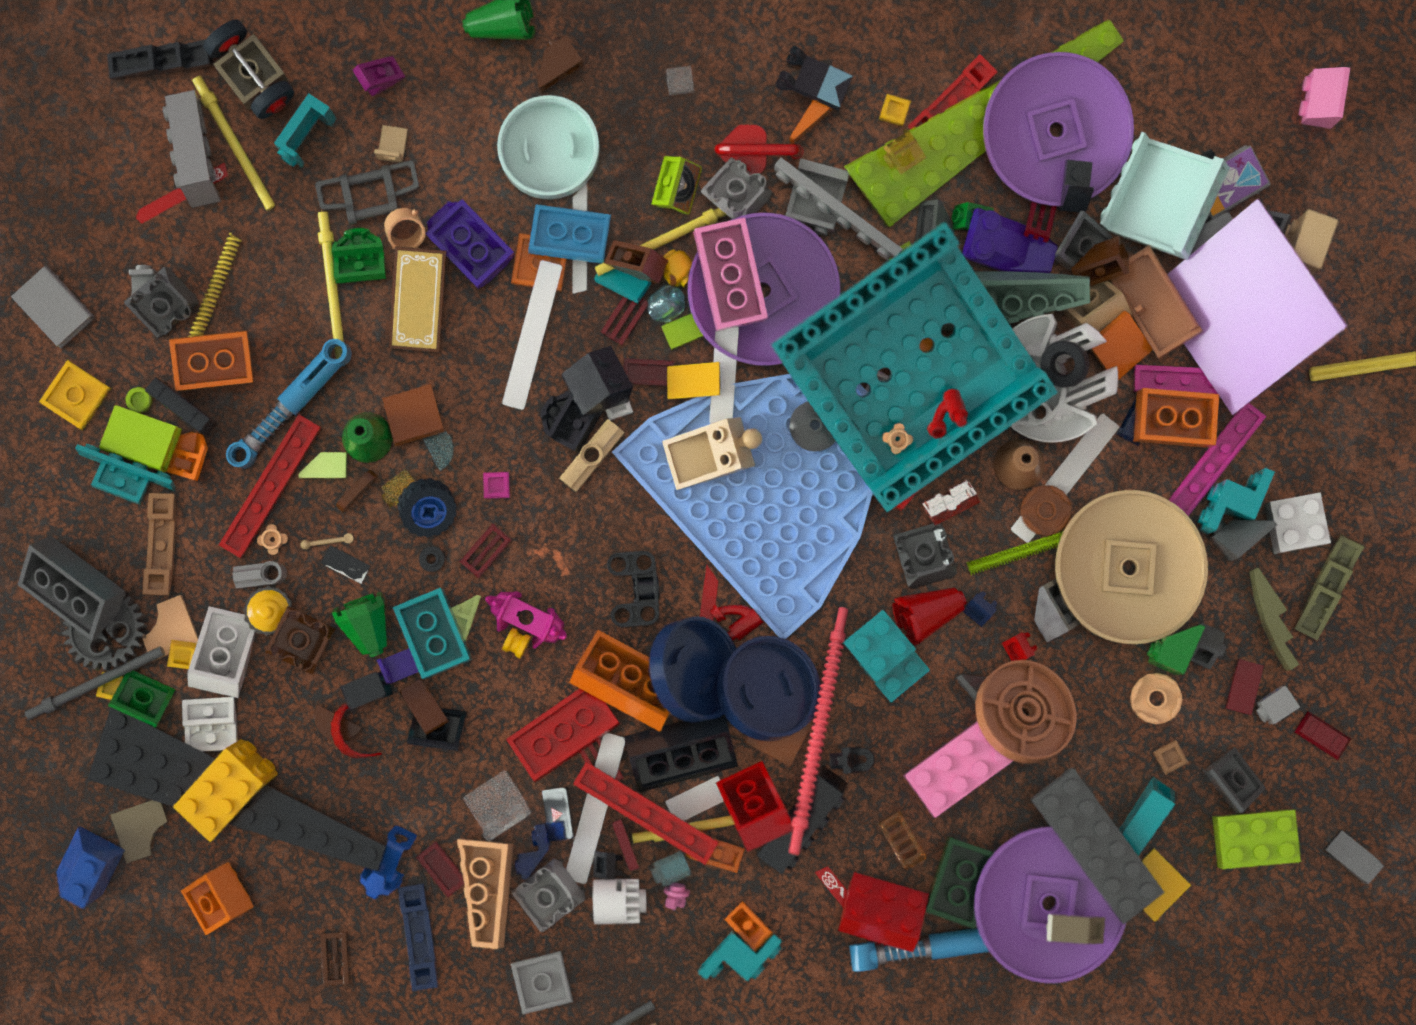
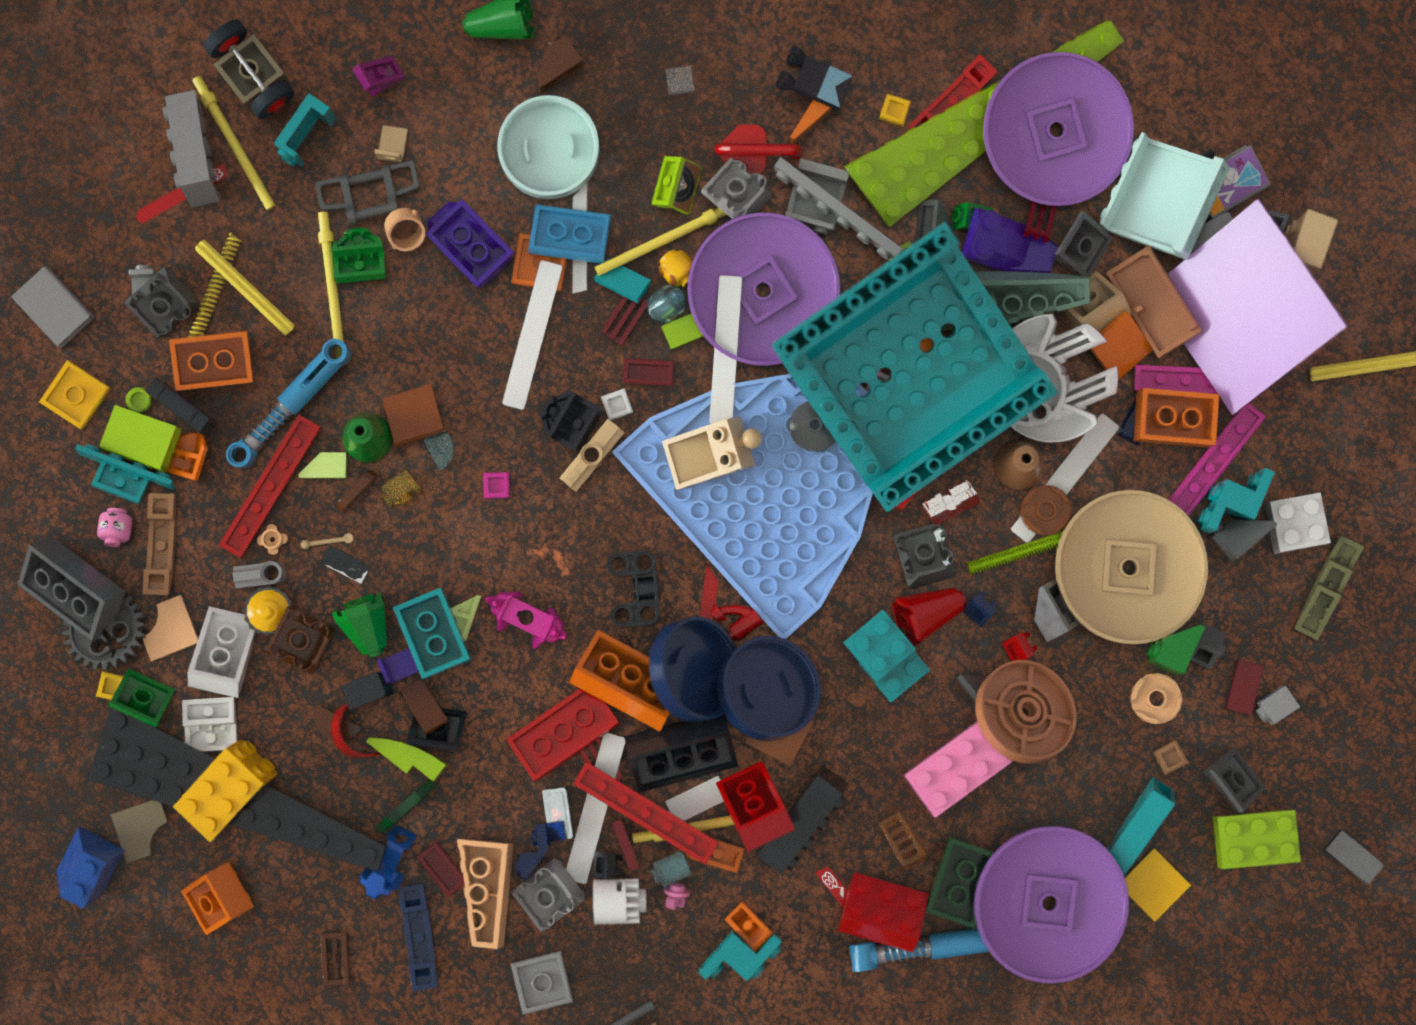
(52, 703): dark grey bar -> none
(114, 527): none -> bright pink head
(158, 60): black slope -> none
(180, 654): yellow tile -> none
(244, 287): none -> light yellow axle
(405, 807): none -> dark green tile
(409, 756): none -> lime slope
(417, 299): pearl gold tile -> none
(427, 507): black wheel -> none
(440, 559): black plate -> none
(497, 805): clear bracket -> none
(500, 534): dark red tile -> none
(516, 643): yellow wheel -> none
(597, 382): black slope -> none
(636, 261): reddish brown slope -> none
(693, 380): yellow piece -> none
(730, 274): bright pink brick -> none
(800, 822): coral hose -> none
(850, 760): black hips -> none
(897, 446): light nougat plate -> none
(903, 152): clear yellow brick -> none
(957, 411): red plant -> none
(1075, 929): dark tan slope -> none
(1076, 186): black slope -> none
(1080, 359): black tyre -> none
(1097, 845): dark grey plate -> none
(1103, 262): reddish brown slope -> none
(1269, 609): olive slope -> none
(1322, 735): dark red tile -> none
(1324, 97): bright pink slope -> none

